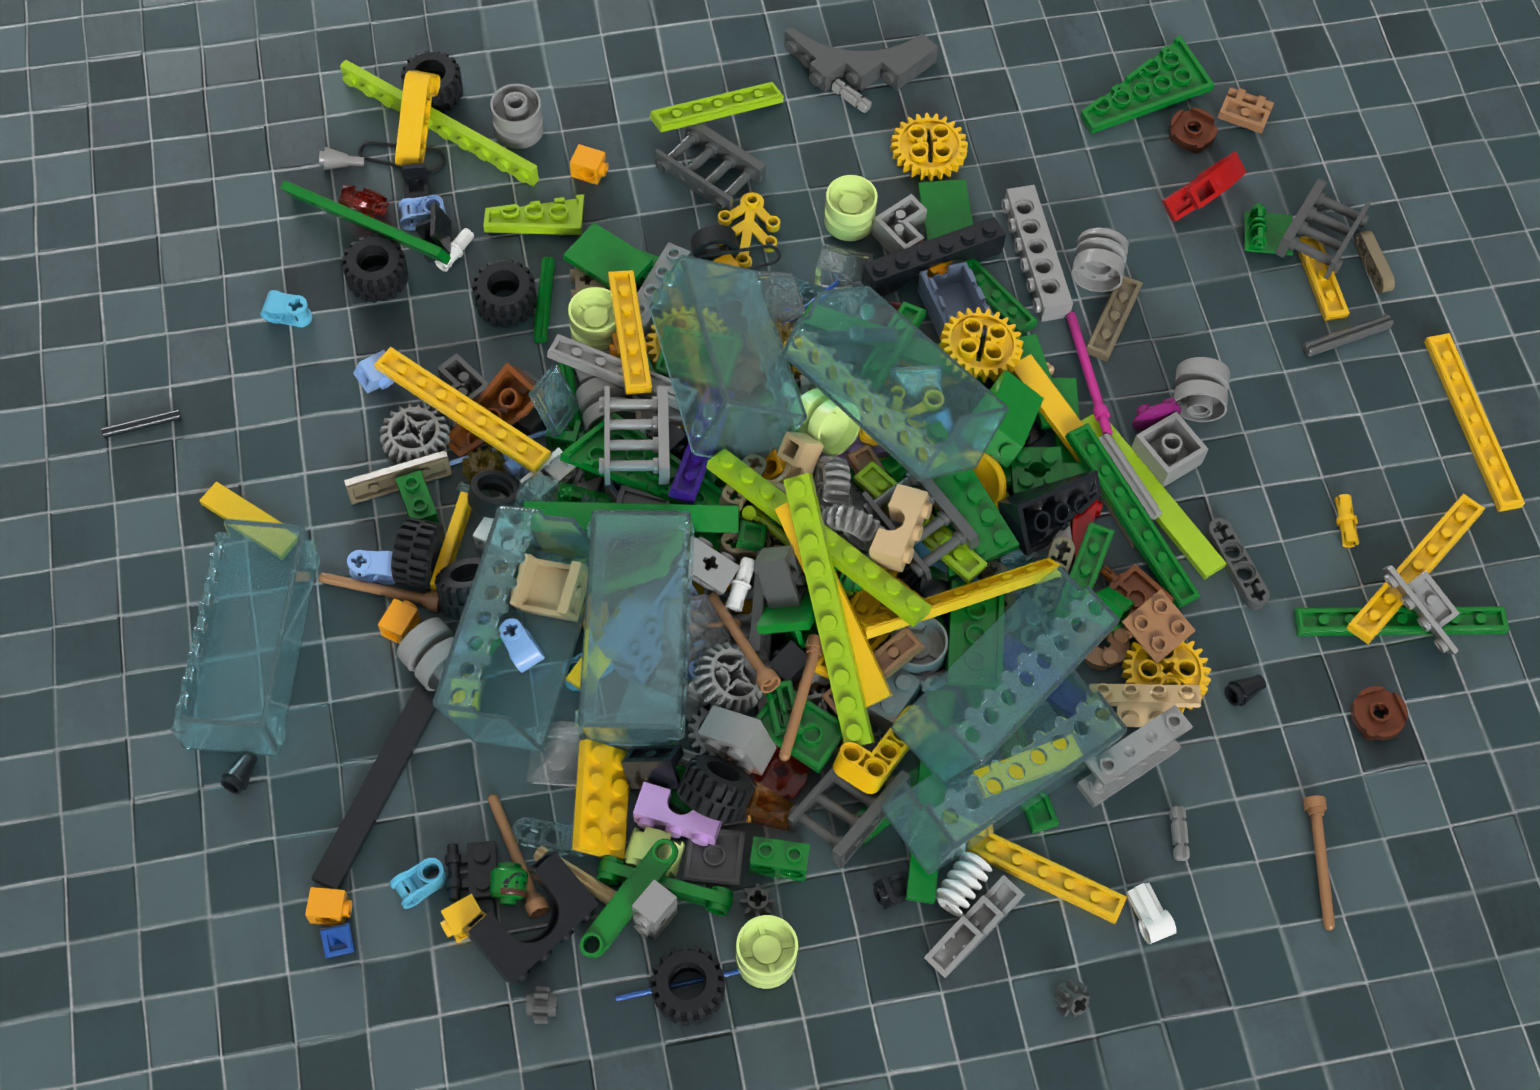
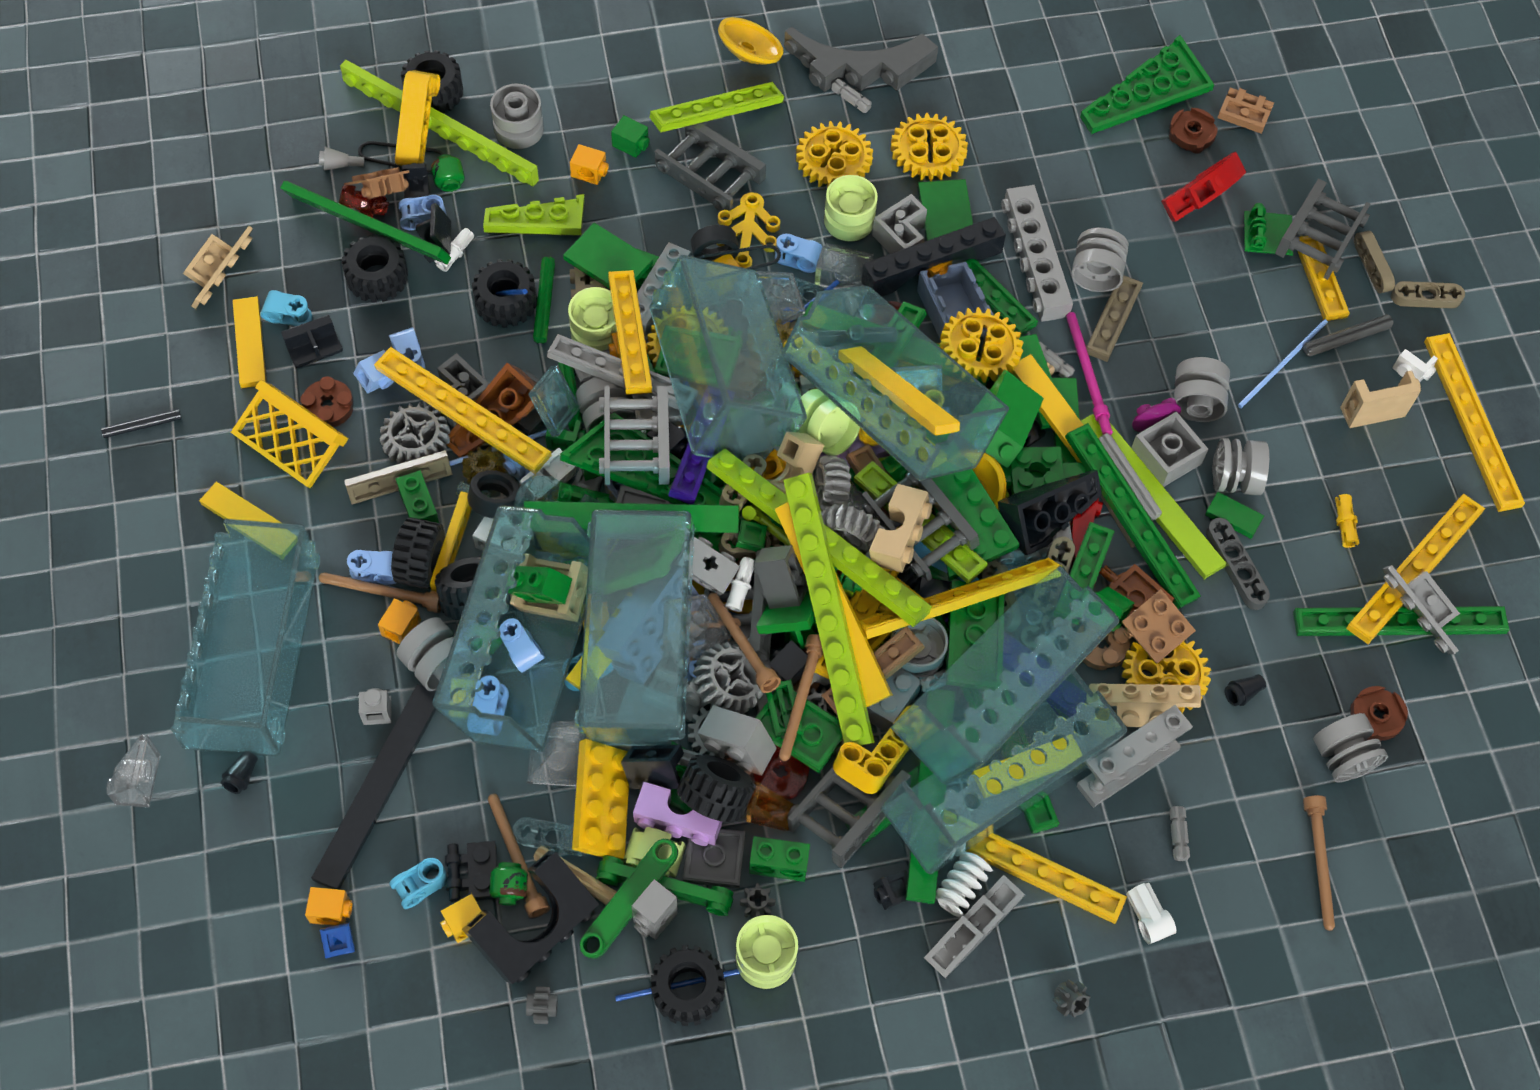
(135, 775): none -> clear slope
(211, 261): none -> tan bracket
(249, 341): none -> yellow tile
(296, 413): none -> yellow fence
(312, 341): none -> black panel
(332, 390): none -> copper plate
(375, 702): none -> light grey brick
(381, 182): none -> medium nougat hinge
(408, 345): none -> light blue piece
(447, 173): none -> green head
(491, 700): none -> light blue piece
(511, 292): none -> blue axle
(541, 585): none -> green brick
(630, 136): none -> green brick
(750, 41): none -> yellow dish
(800, 253): none -> light blue piece
(833, 153): none -> yellow gear
(900, 391): none -> yellow tile
(1053, 359): none -> light grey axle
(1242, 518): none -> green tile
(1246, 466): none -> light grey wheel
(1282, 364): none -> light blue axle
(1352, 753): none -> light grey wheel
(1368, 407): none -> tan panel
(1408, 362): none -> white bracket
(1437, 289): none -> dark tan beam

